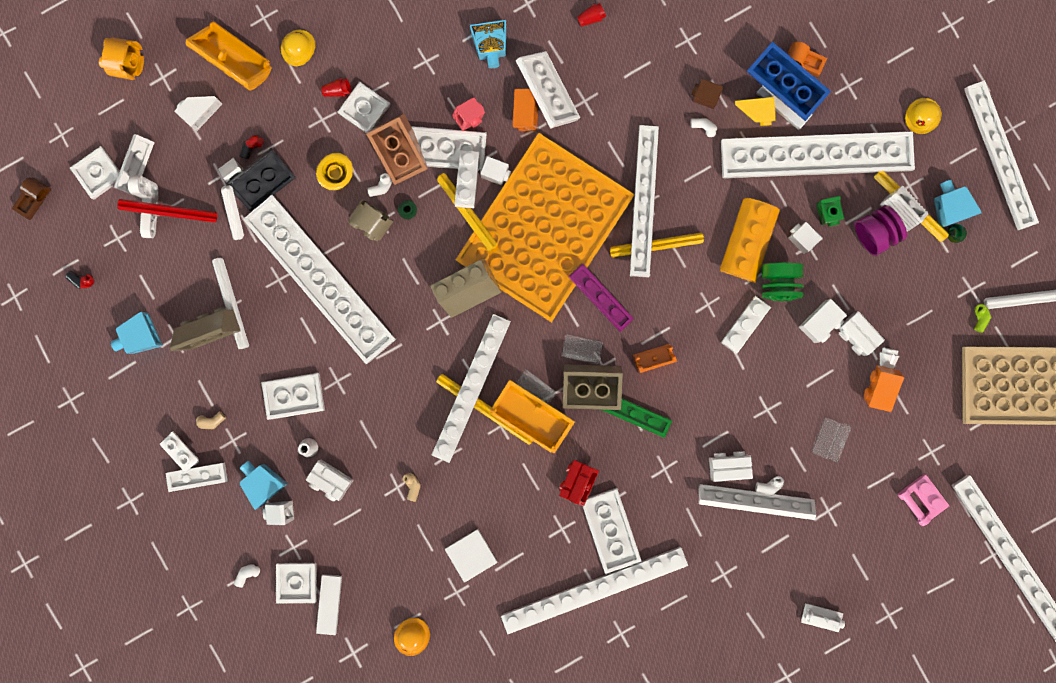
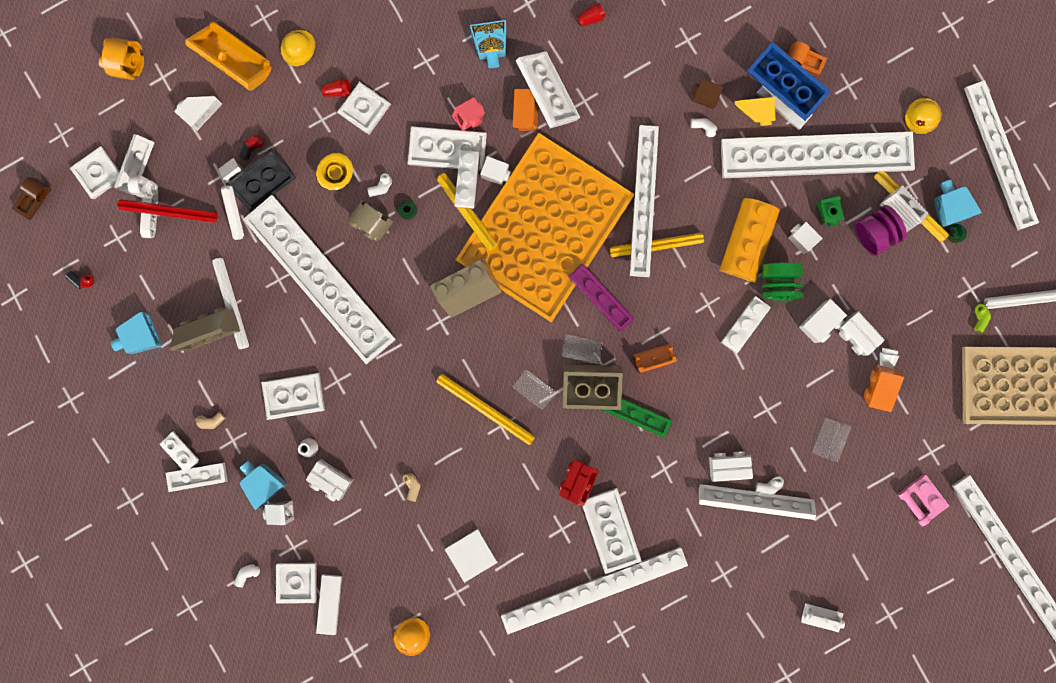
(398, 148): nougat slope -> none
(471, 388): white plate -> none
(531, 417): light orange container -> none

